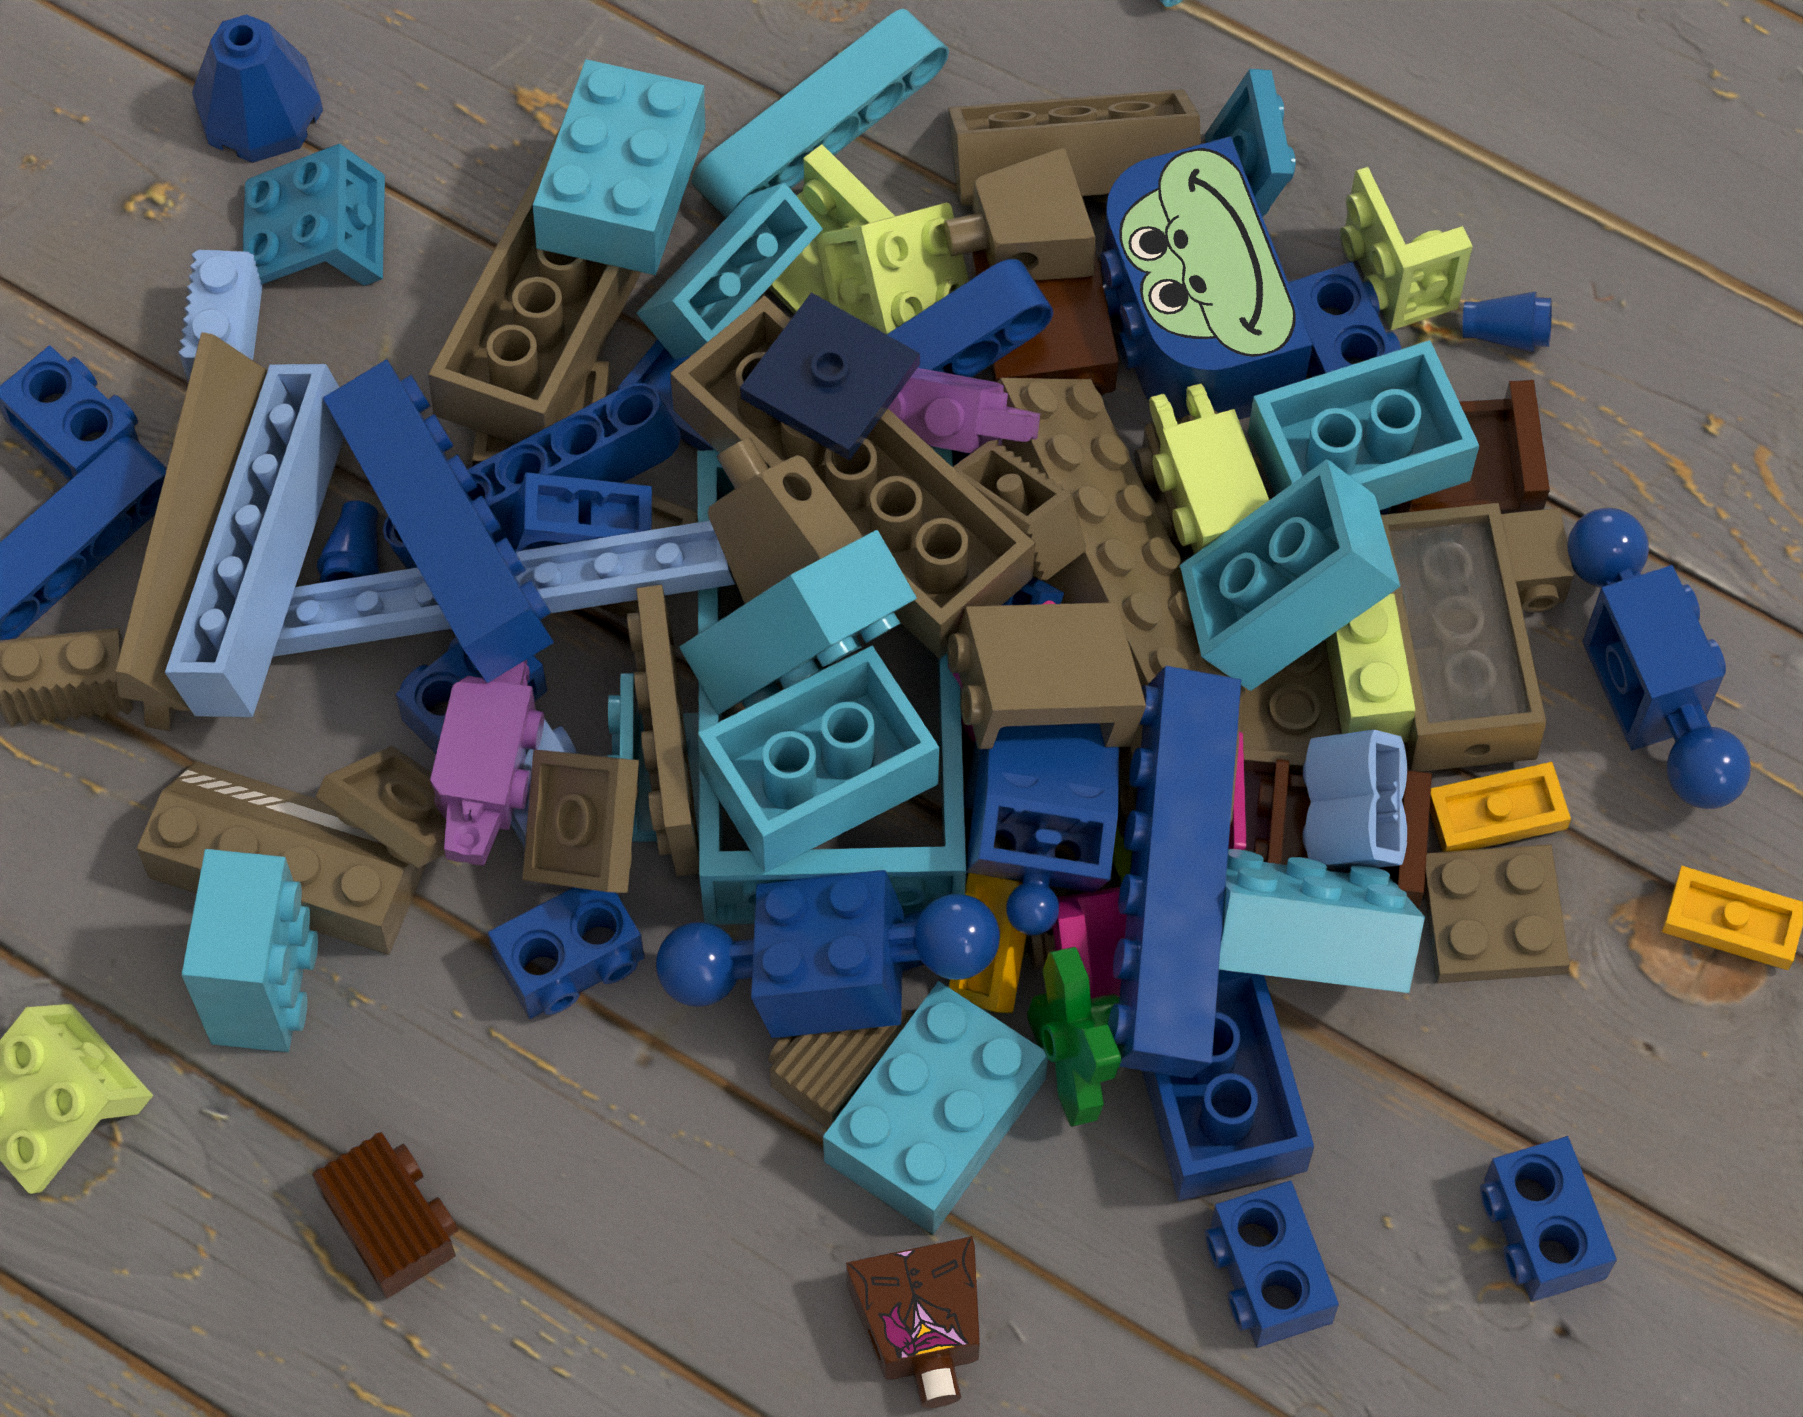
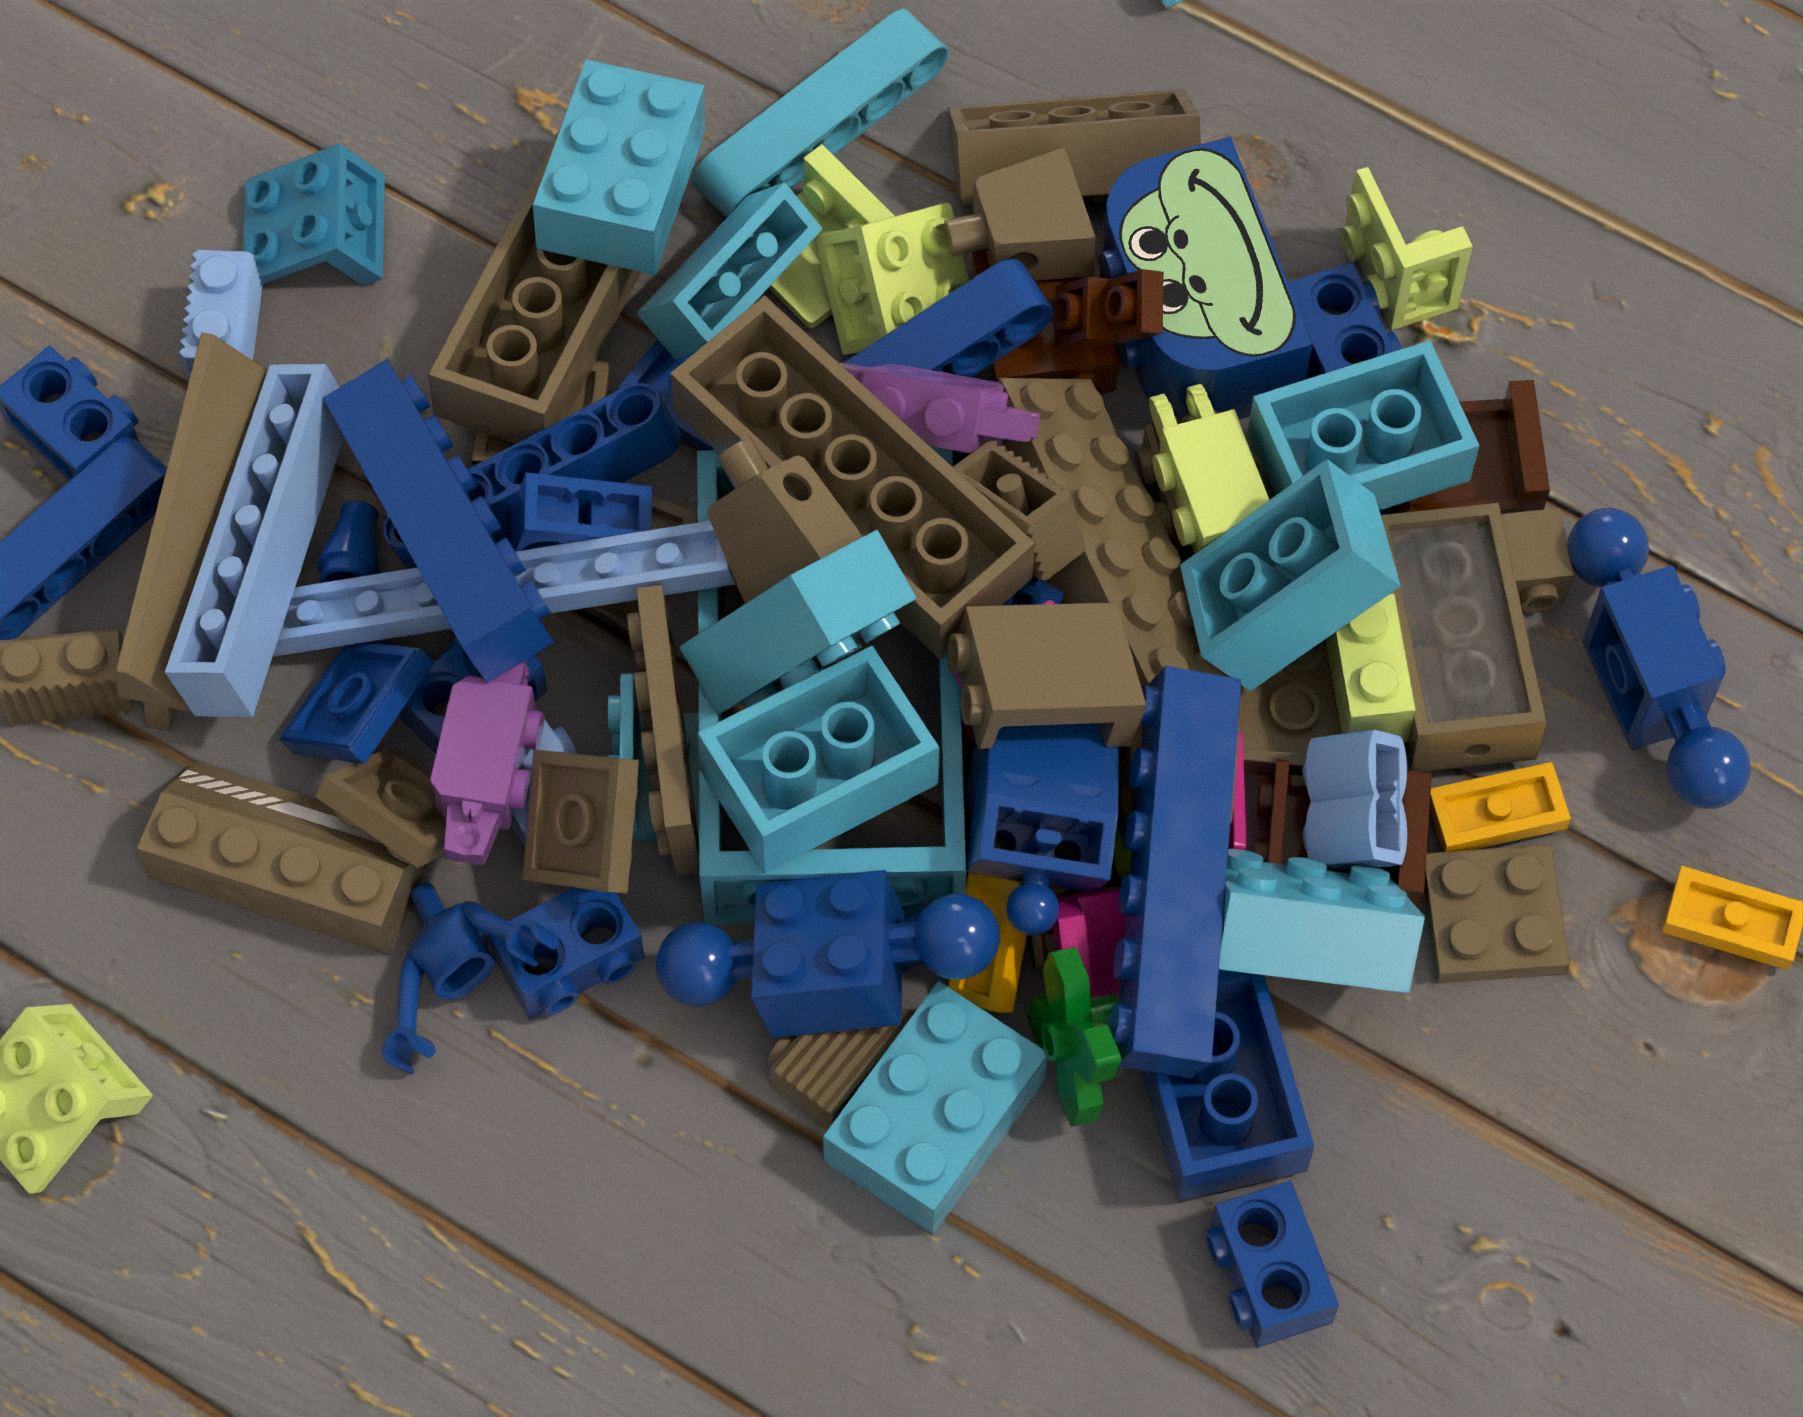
(249, 951): medium azure brick -> none
(255, 91): blue cone -> none
(356, 701): none -> blue tile
(385, 1213): reddish brown brick -> none
(456, 960): none -> blue piece
(830, 376): dark blue plate -> none
(920, 1314): reddish brown torso -> none
(1108, 310): none -> reddish brown slope
(1256, 126): dark azure plate -> none
(1510, 321): blue cone -> none
(1563, 1217): blue brick -> none

